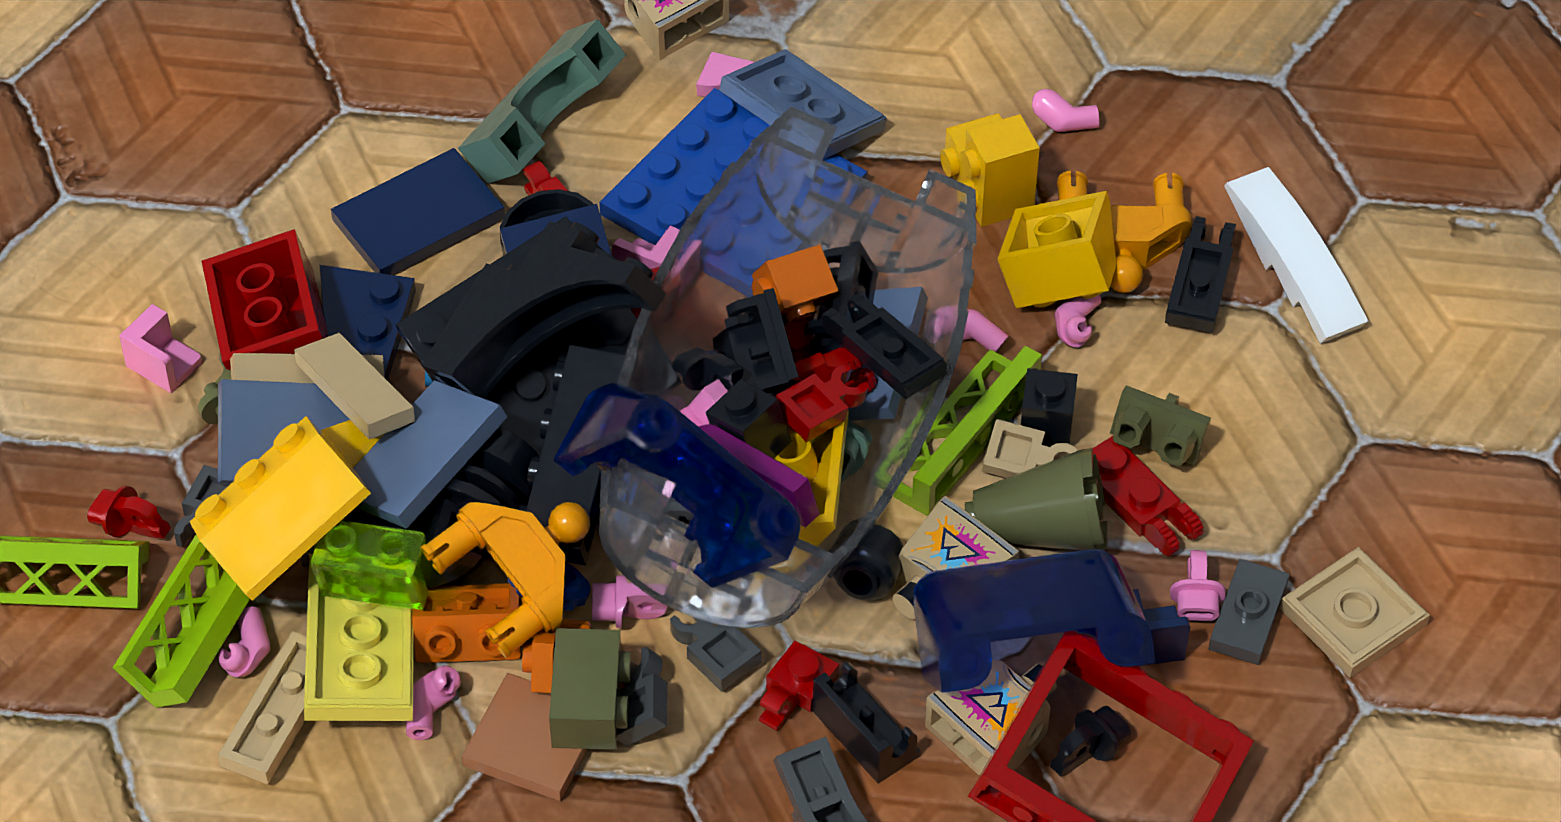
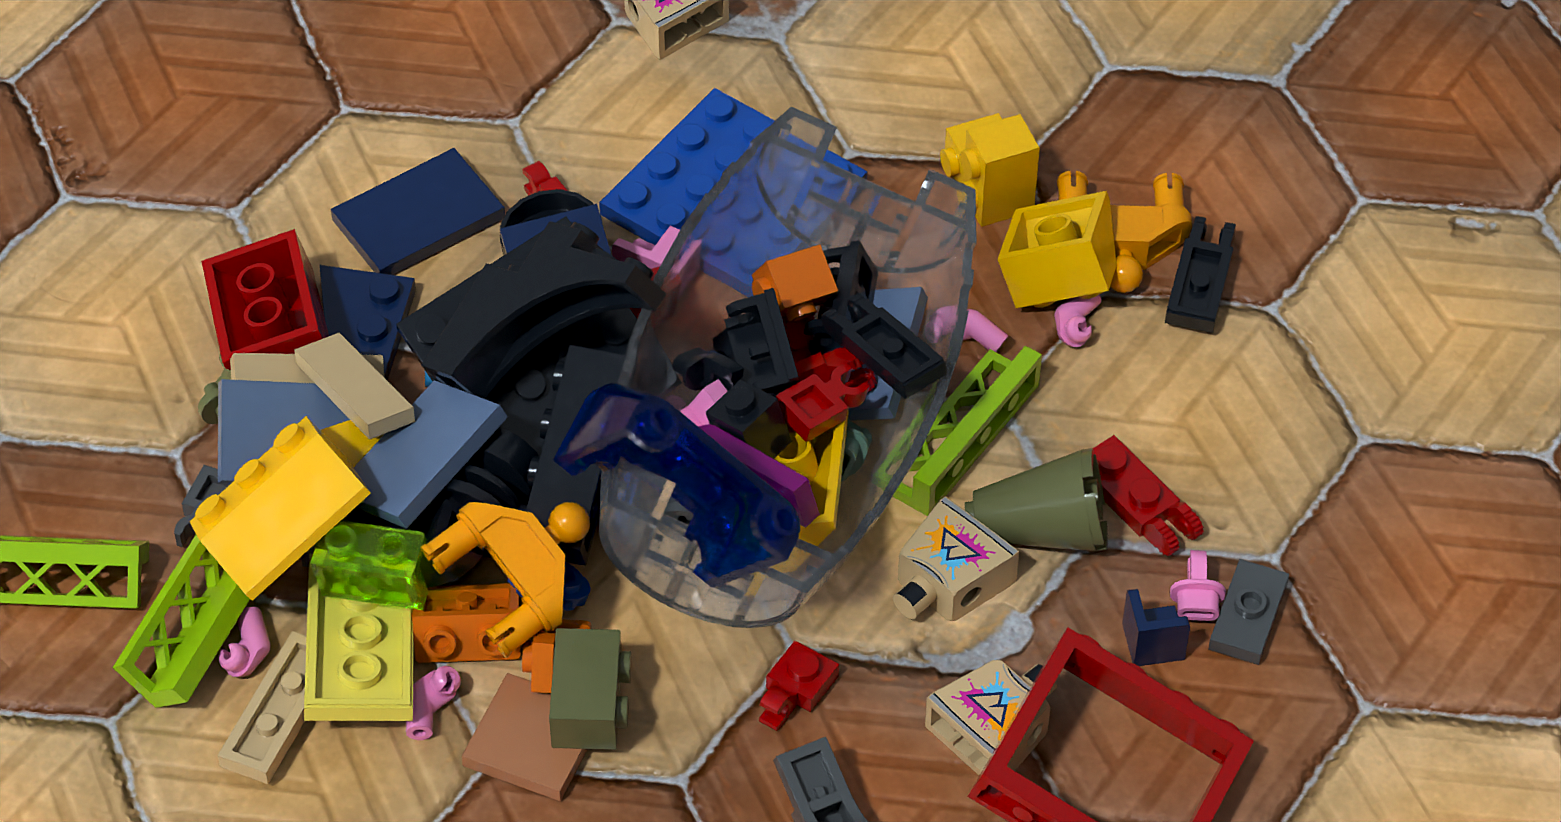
(126, 512): red piece -> none
(155, 353): bright pink panel -> none
(515, 126): sand green arch -> none
(621, 600): bright pink piece -> none
(646, 699): dark grey plate -> none
(716, 67): bright pink tile -> none
(717, 650): dark grey plate -> none
(786, 81): sand blue tile -> none
(863, 725): black hinge -> none
(873, 566): black head -> none
(1018, 449): tan plate -> none
(1020, 598): clear blue windscreen -> none
(1049, 404): black brick -> none
(1061, 115): bright pink arm -> none
(1094, 736): black piece -> none
(1160, 426): olive hips -> none
(1297, 253): white slope -> none
(1354, 612): tan tile -> none

